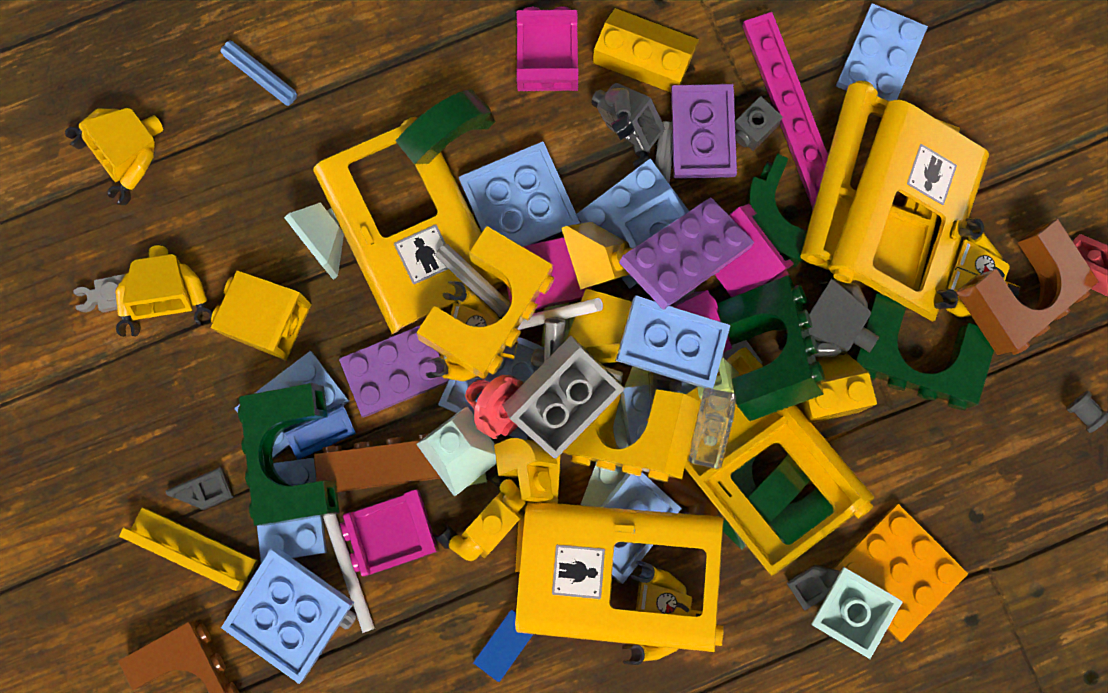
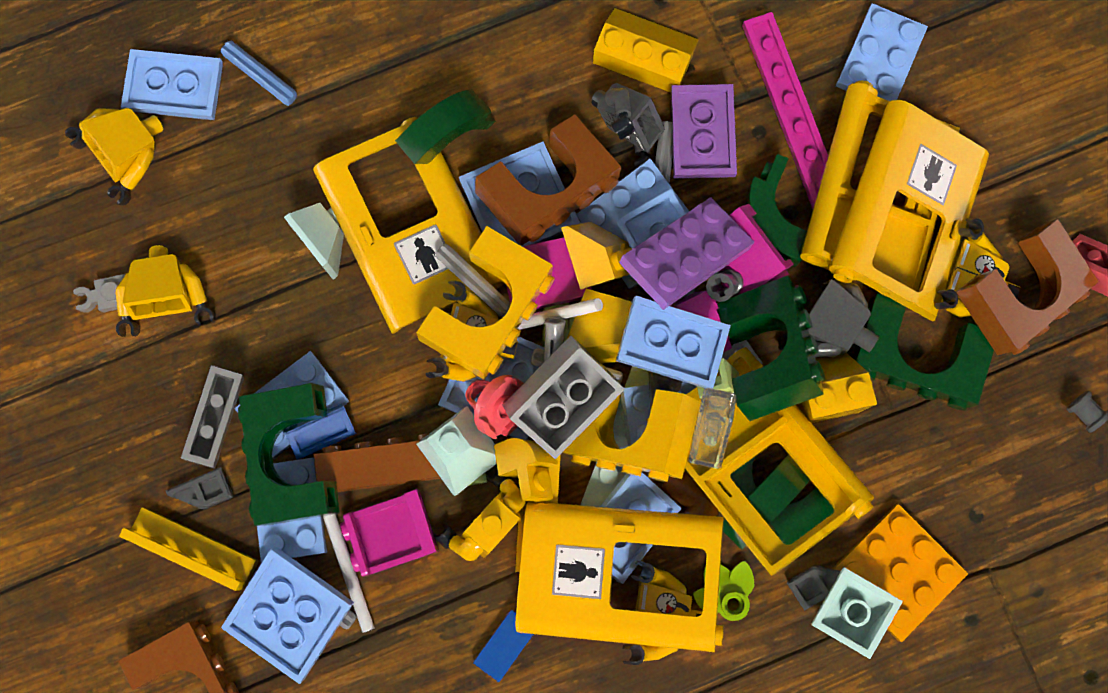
(172, 84): none -> light blue plate
(212, 417): none -> light grey brick
(260, 314): yellow slope -> none
(390, 372): medium lavender plate -> none
(530, 214): none -> dark orange arch
(547, 49): dark pink panel -> none
(721, 293): none -> dark grey bush
(732, 584): none -> lime plate
(756, 124): dark grey brick -> none

